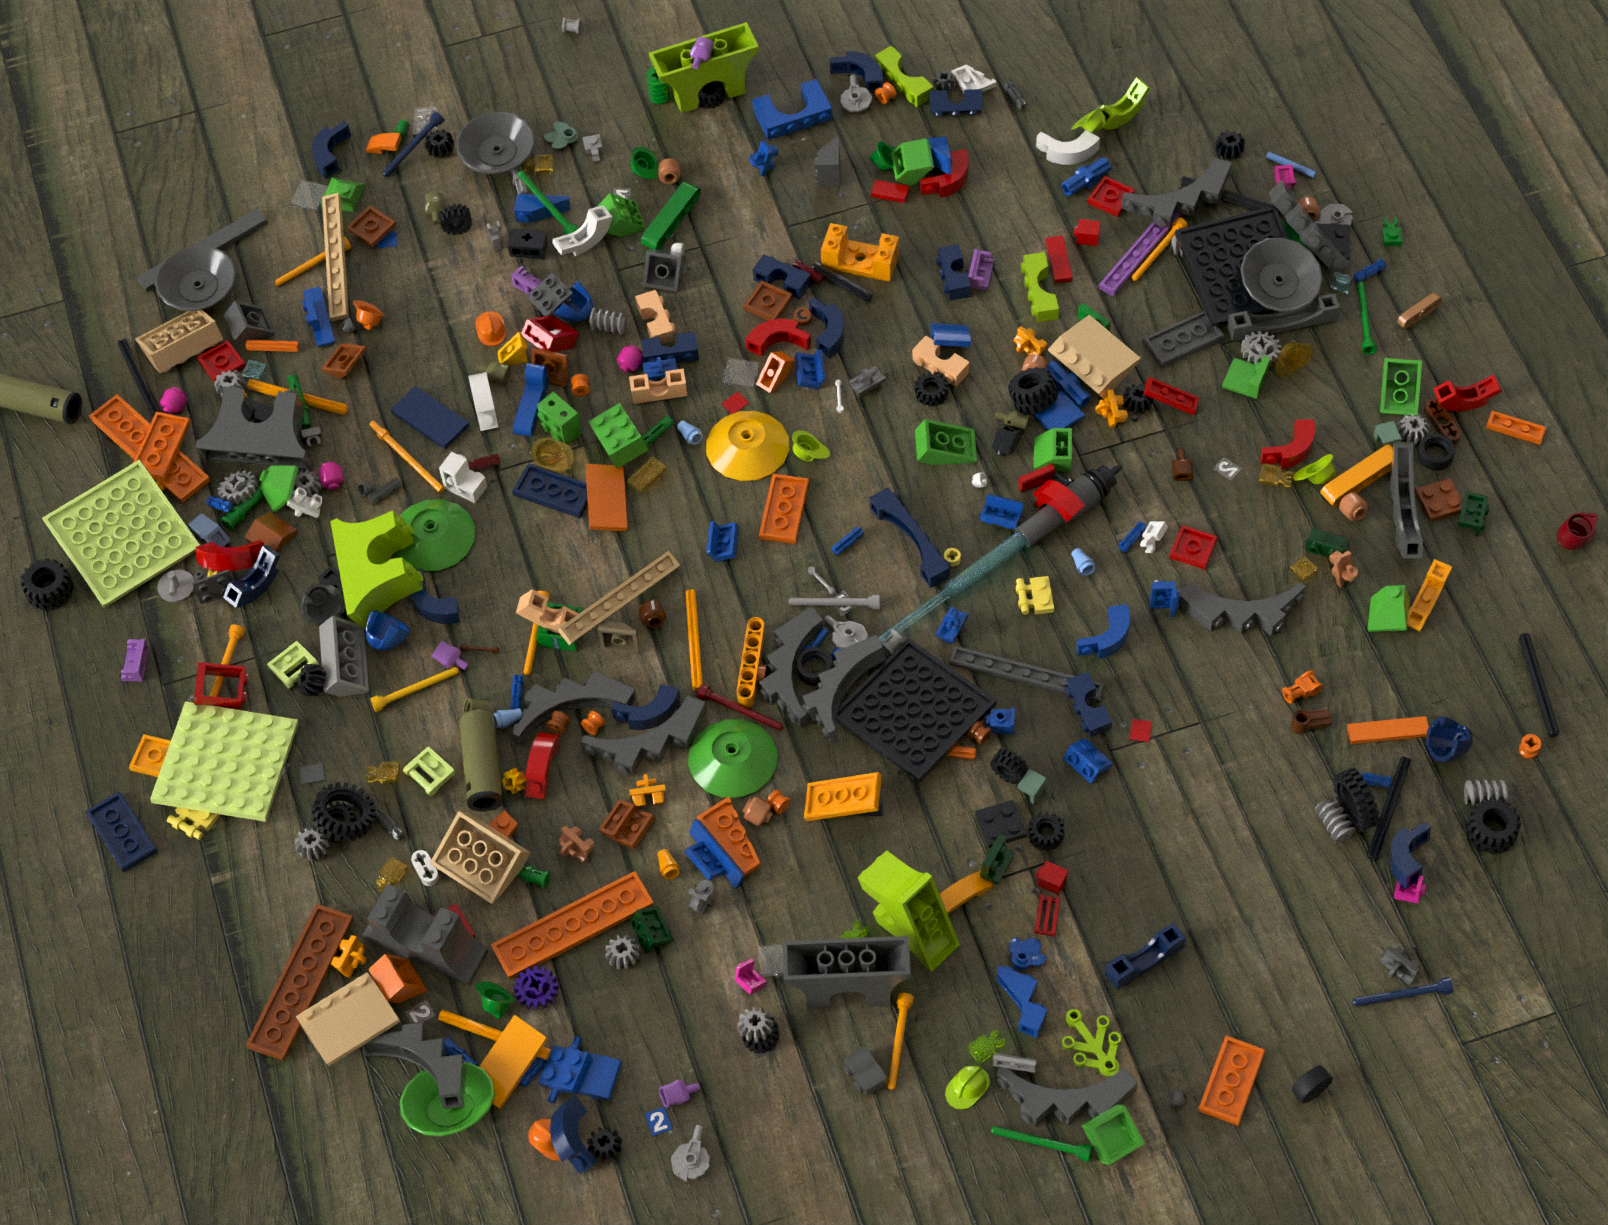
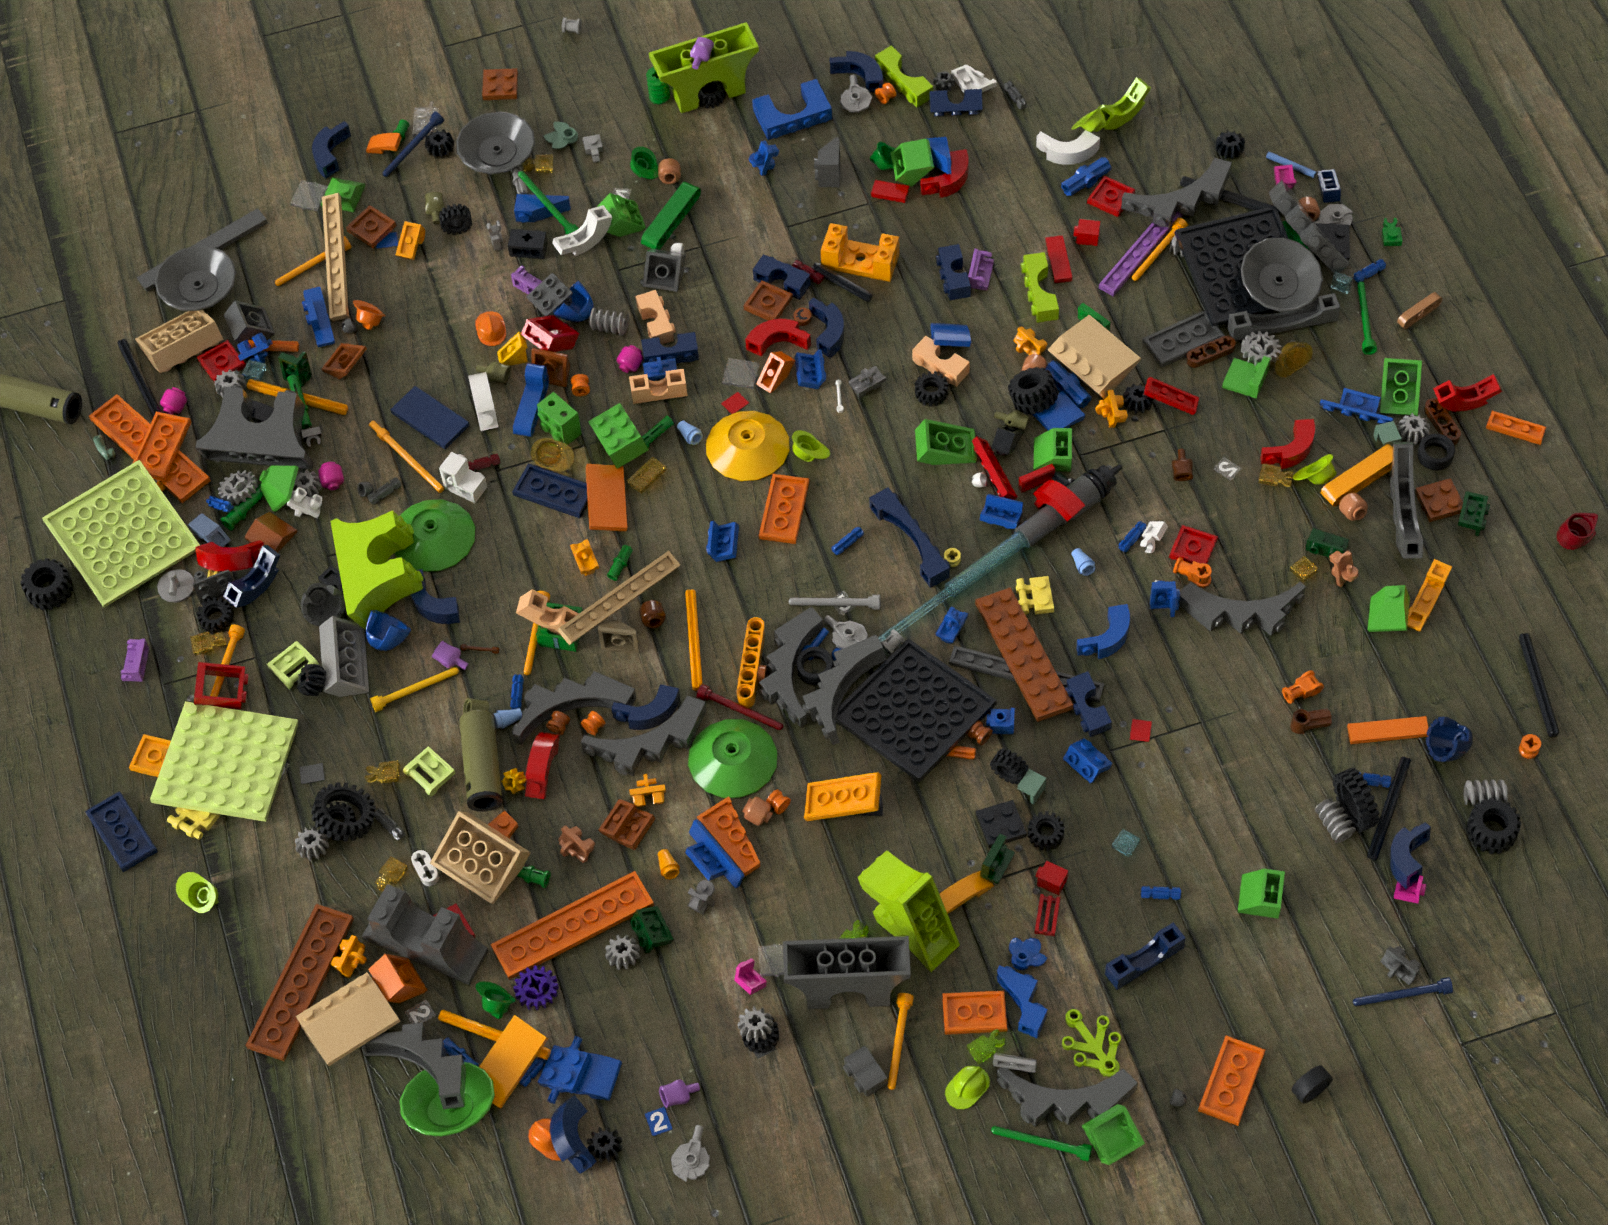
(102, 449): none -> sand green arm
(196, 892): none -> lime piece
(204, 642): none -> clear yellow plate
(211, 607): none -> black tyre
(261, 344): none -> blue hips
(295, 366): none -> dark green bracket
(411, 236): none -> light orange plate
(500, 84): none -> dark orange plate
(584, 557): none -> light orange hips
(619, 563): none -> green axle
(811, 570): light grey hinge -> none
(974, 1012): none -> orange tile
(994, 468): none -> red plate
(1024, 654): none -> dark orange plate
(1125, 842): none -> clear light blue plate
(1160, 892): none -> blue axle
(1194, 572): none -> orange connector
(1215, 345): none -> reddish brown beam
(1261, 893): none -> bright green slope
(1329, 187): none -> dark blue slope
(1359, 404): none -> blue bracket

